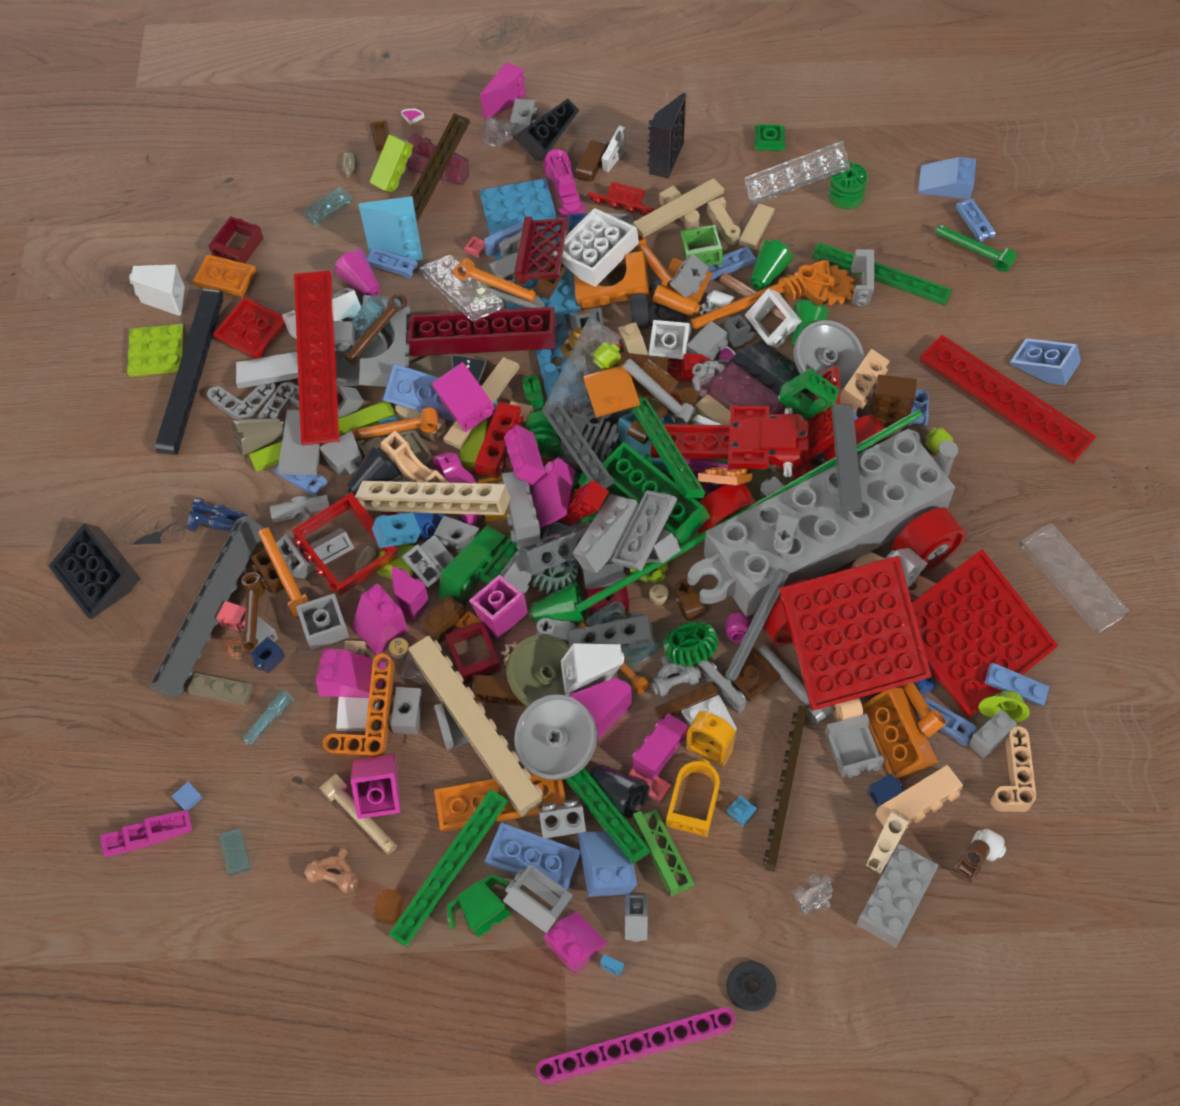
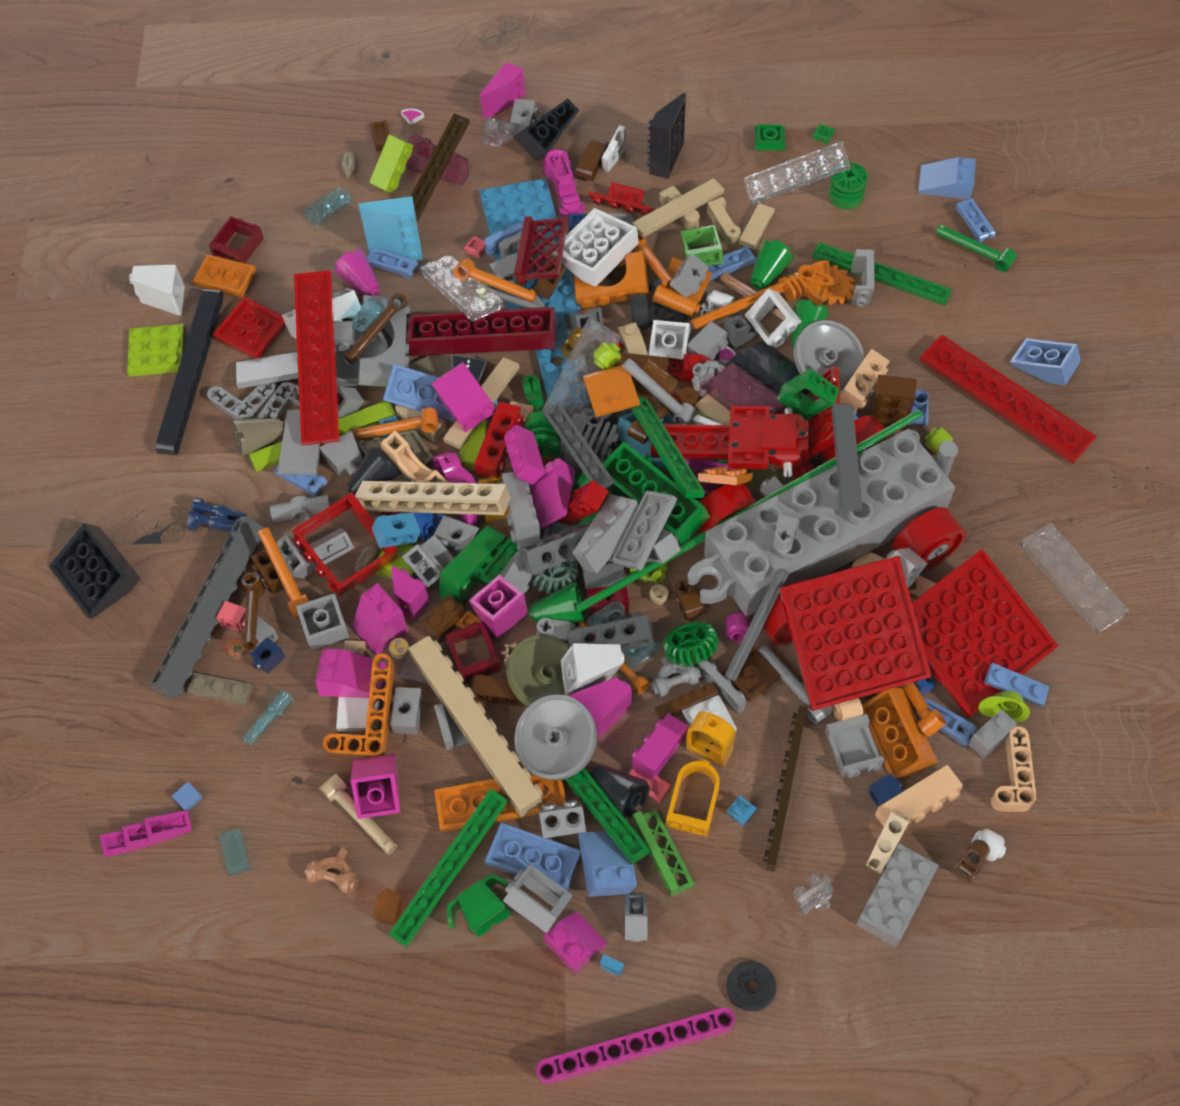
(823, 133): none -> green tile

